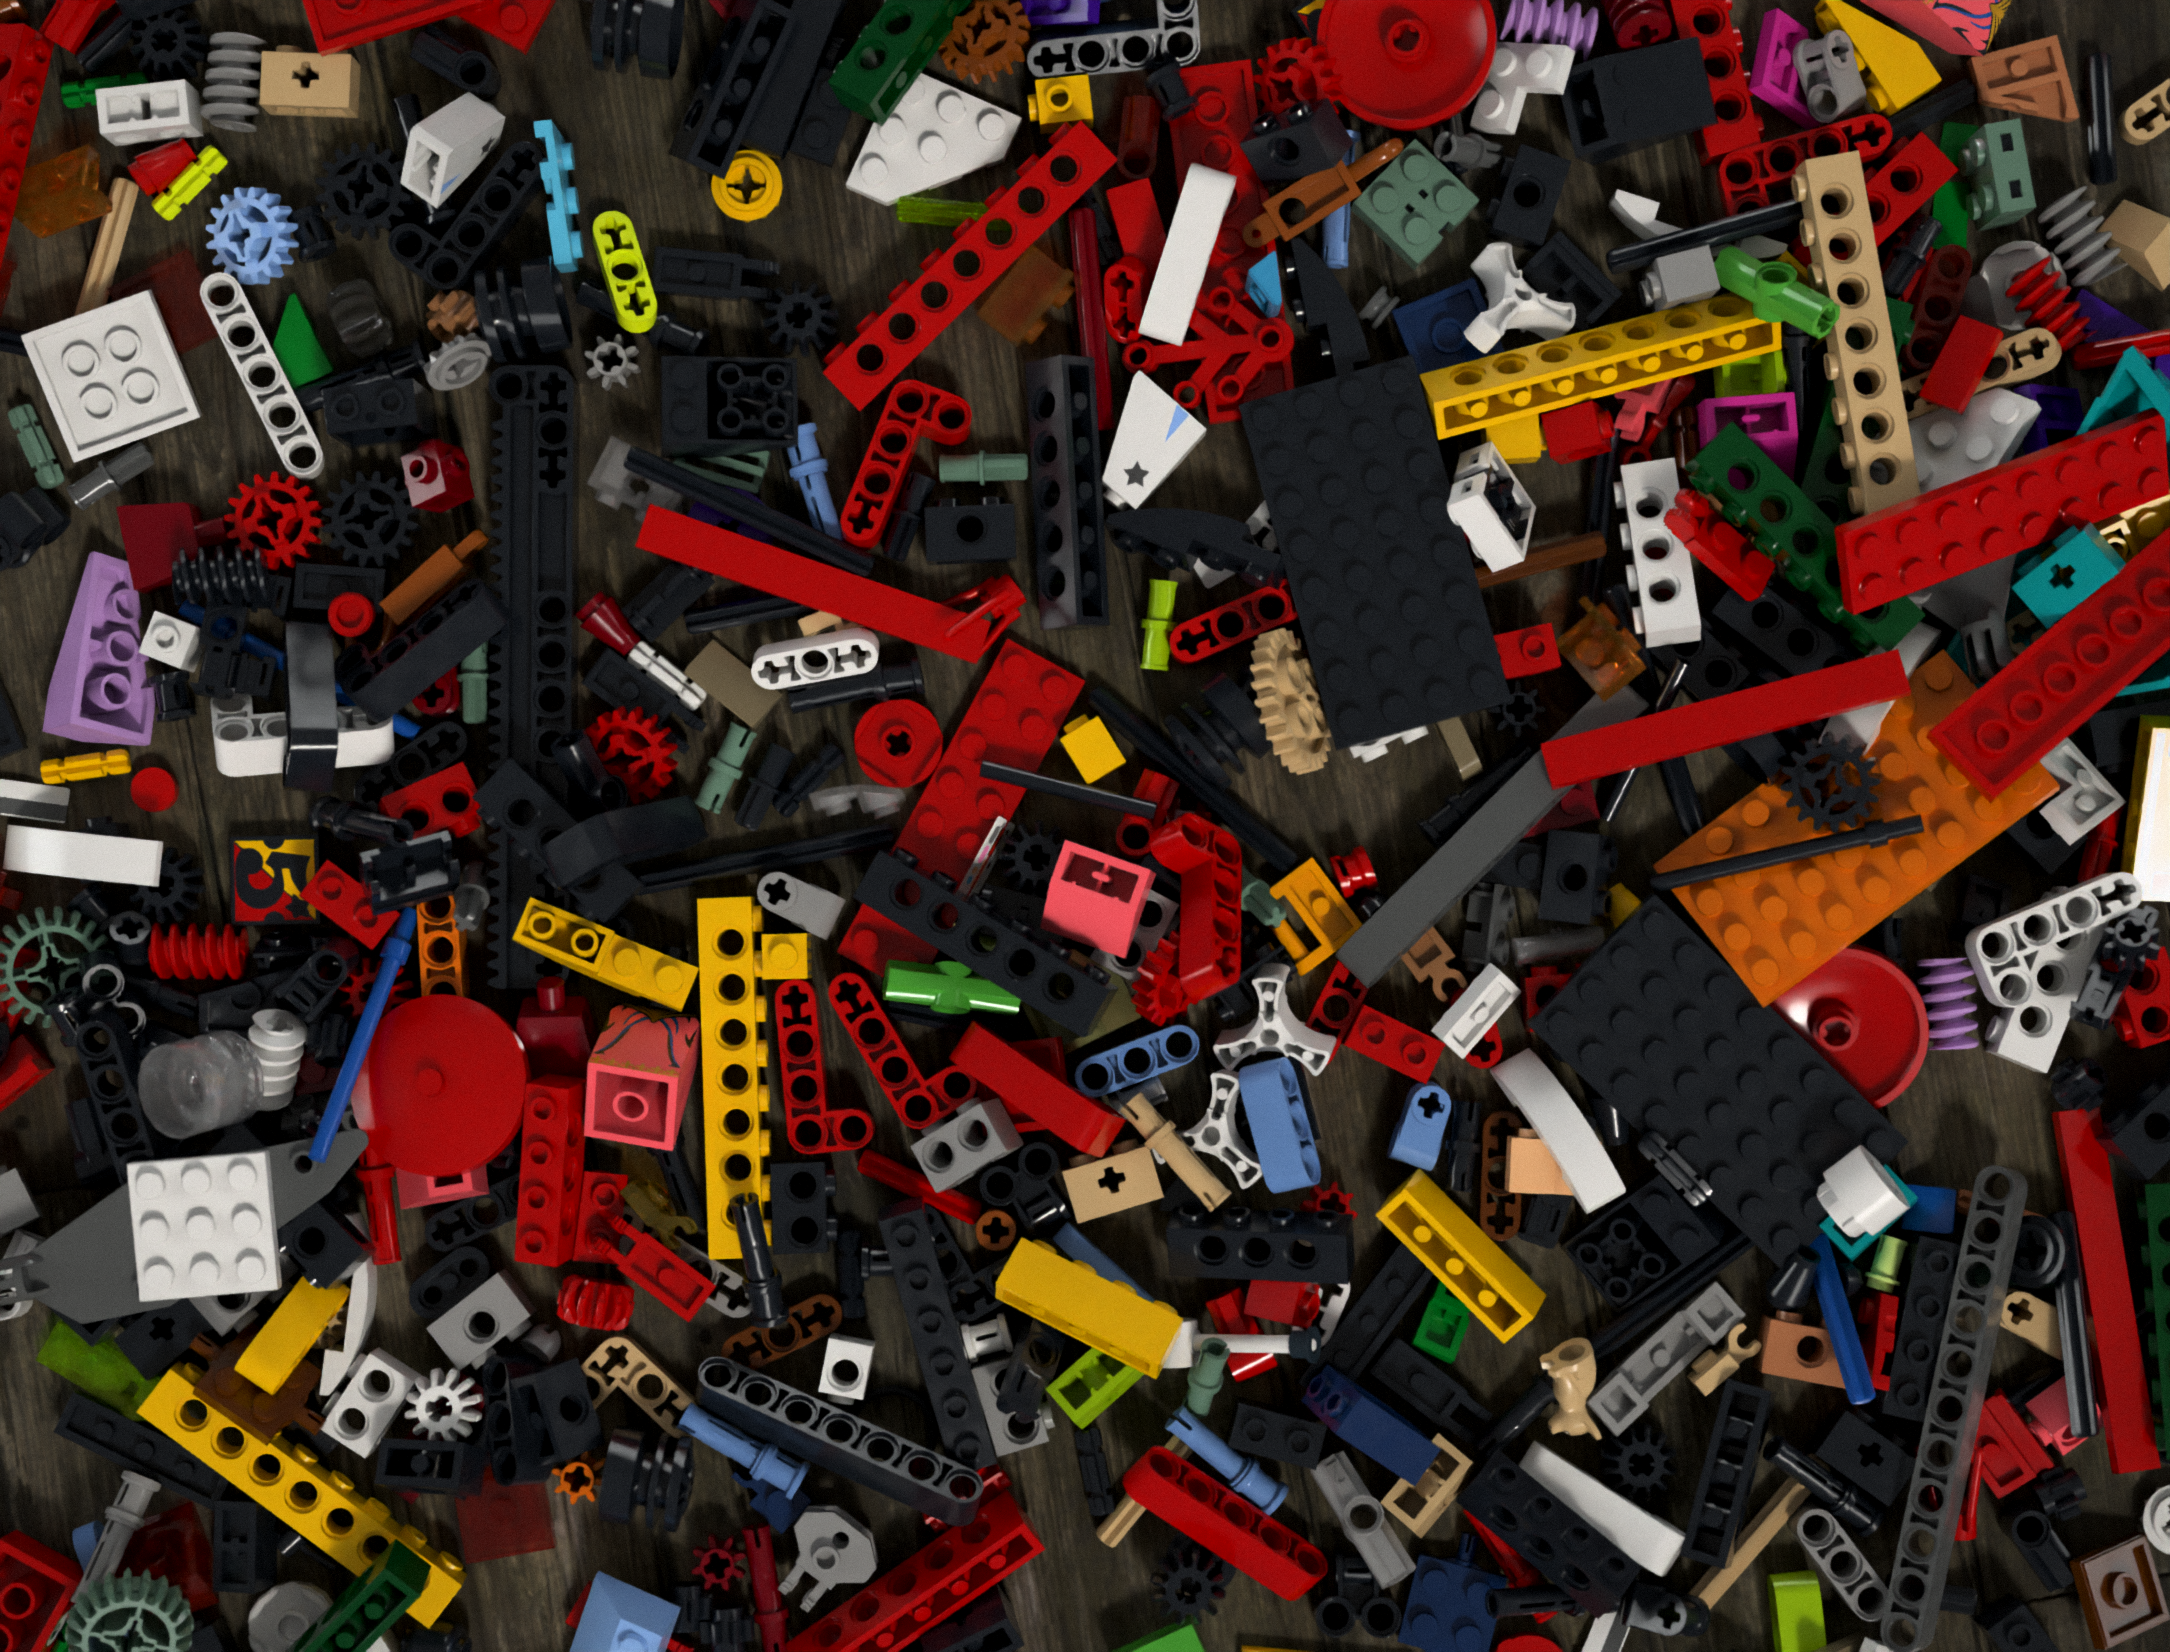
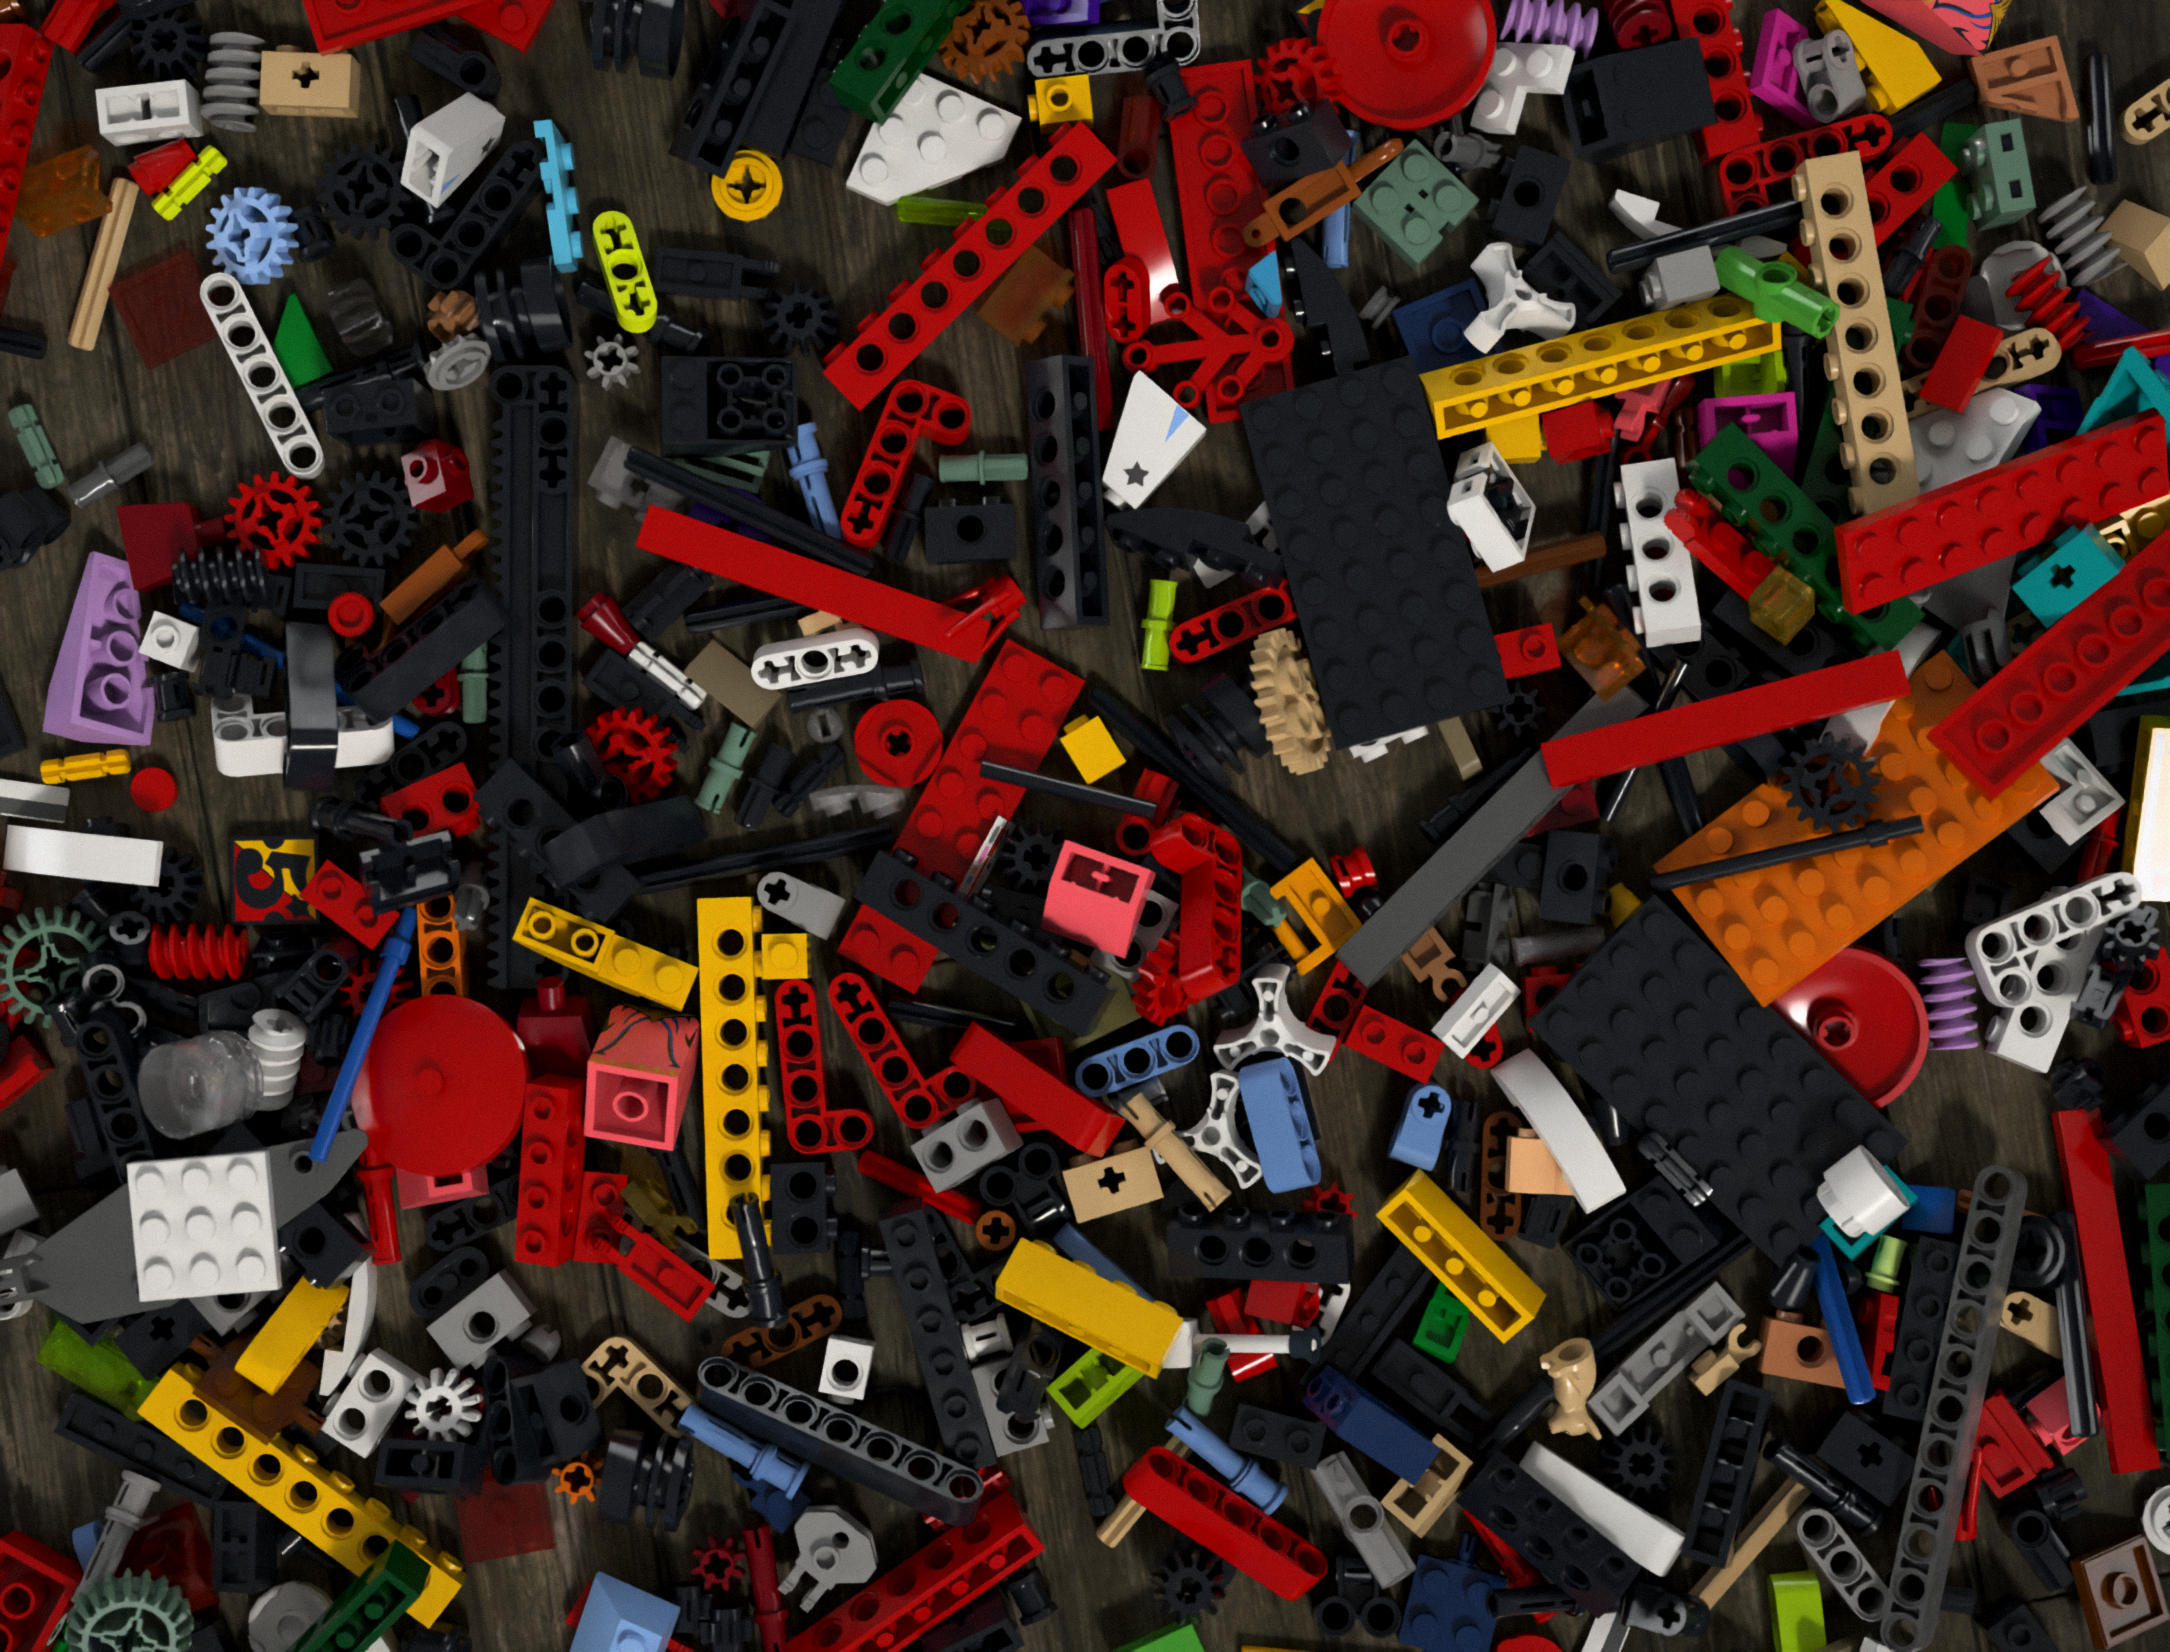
(76, 94): green axle -> none
(111, 375): white plate -> none
(595, 1302): red gear -> none
(834, 723): none -> clear hinge
(945, 987): bright green piece -> none
(1030, 1596): none -> black bush
(1186, 253): white beam -> none
(1781, 605): none -> clear yellow brick

